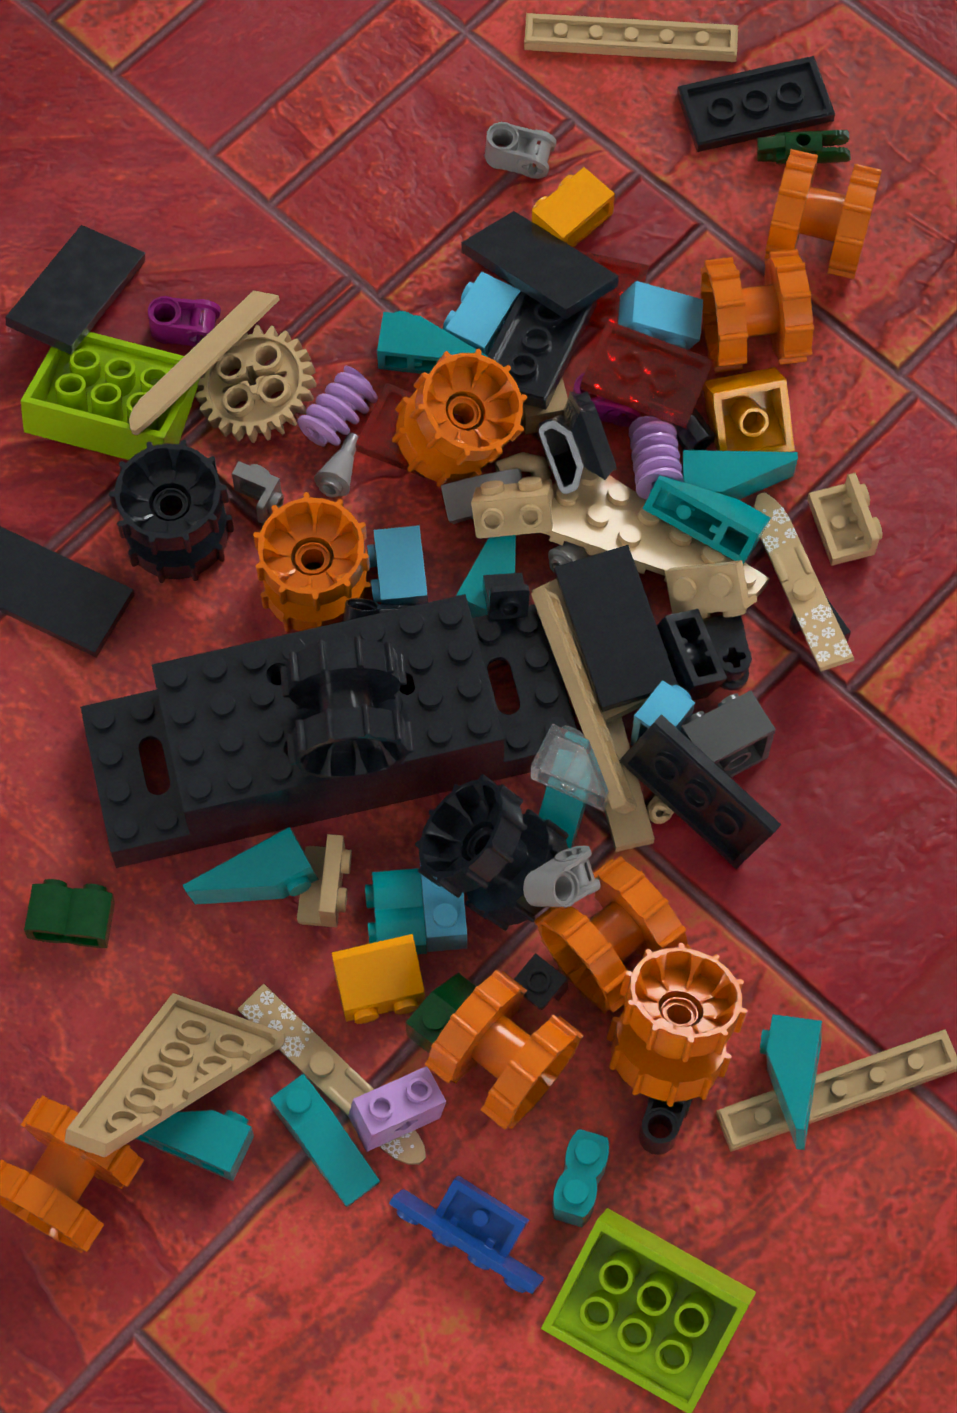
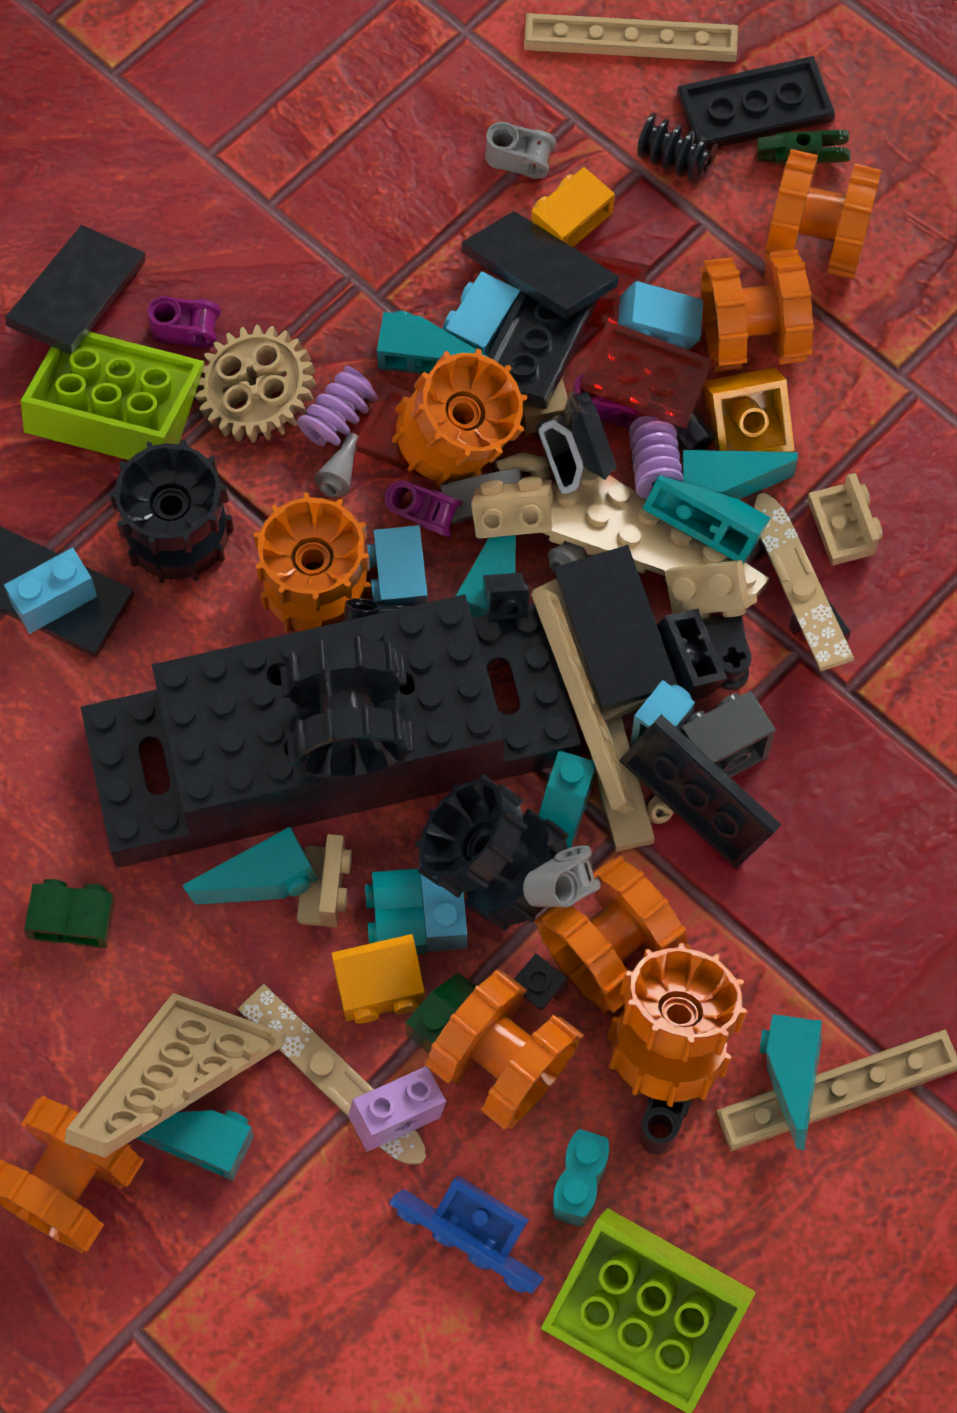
(51, 590): none -> medium azure brick
(200, 359): tan piece -> none
(260, 485): light grey bracket -> none
(324, 1140): teal slope -> none
(428, 508): none -> magenta piece
(570, 766): clear slope -> none
(674, 150): none -> black piece

